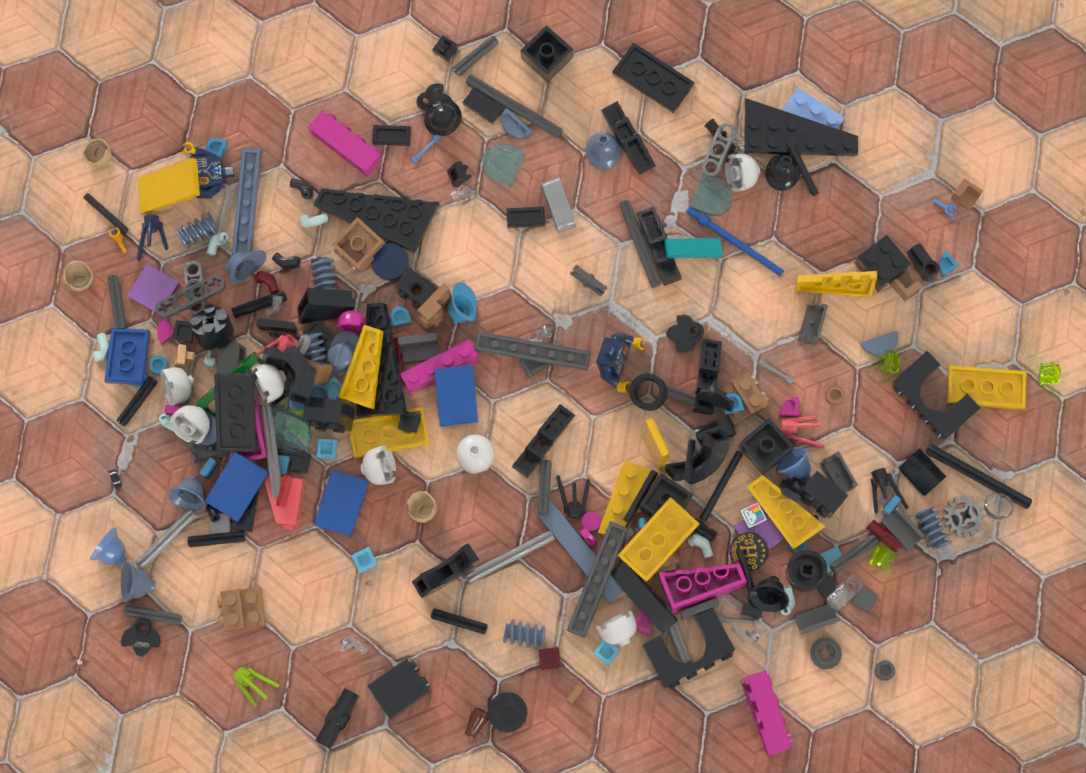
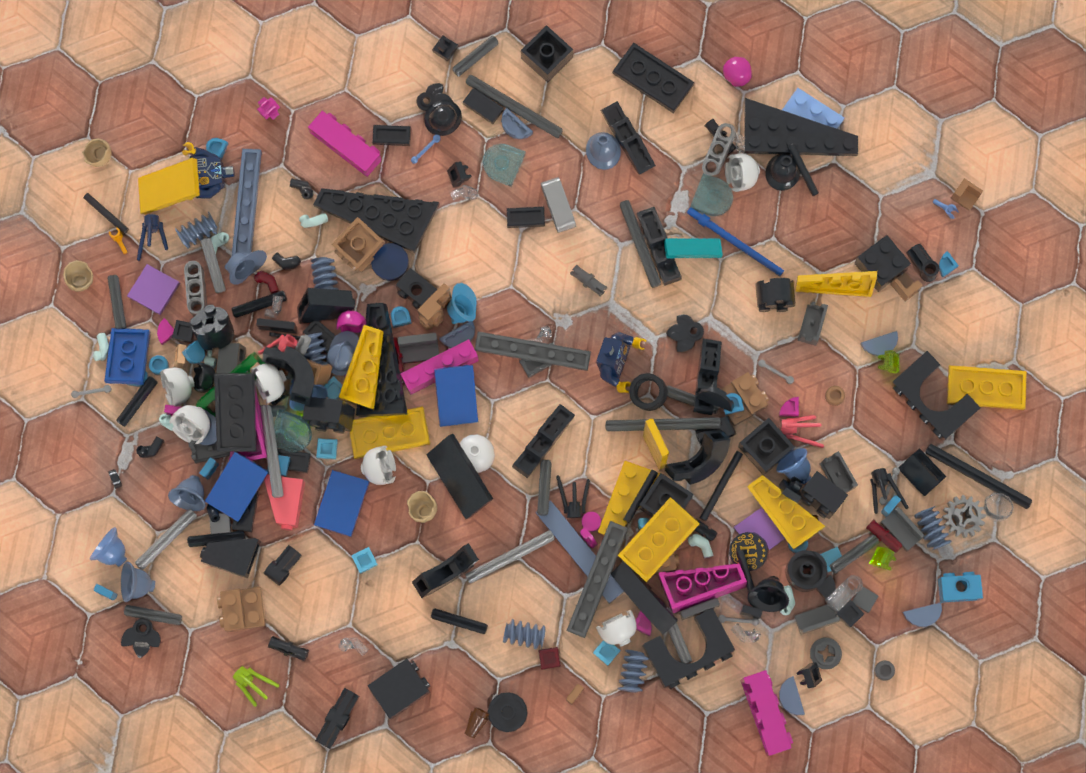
(105, 592): none -> dark azure tile
(107, 388): none -> light grey hinge
(151, 450): none -> black arm
(192, 300): dark grey beam -> none
(194, 353): none -> dark azure tile
(203, 378): none -> black hair
(213, 265): none -> light grey axle
(231, 556): none -> black slope
(268, 108): none -> dark pink gear
(279, 569): none -> black piece
(284, 490): clear red piece -> none
(288, 648): none -> black pin
(409, 422): black tile -> none
(459, 335): none -> sand blue tile
(459, 476): none -> black tile
(633, 671): none -> sand blue piece
(664, 424): none -> dark grey axle
(689, 460): black bar -> none
(737, 71): none -> dark pink hair
(753, 515): tile -> none
(776, 294): none -> black brick
(790, 697): none -> sand blue tile
(811, 675): none -> black tile
(850, 613): none -> black tile
(924, 616): none -> sand blue tile
(948, 589): none -> dark azure brick
(1049, 374): clear neon green tile -> none

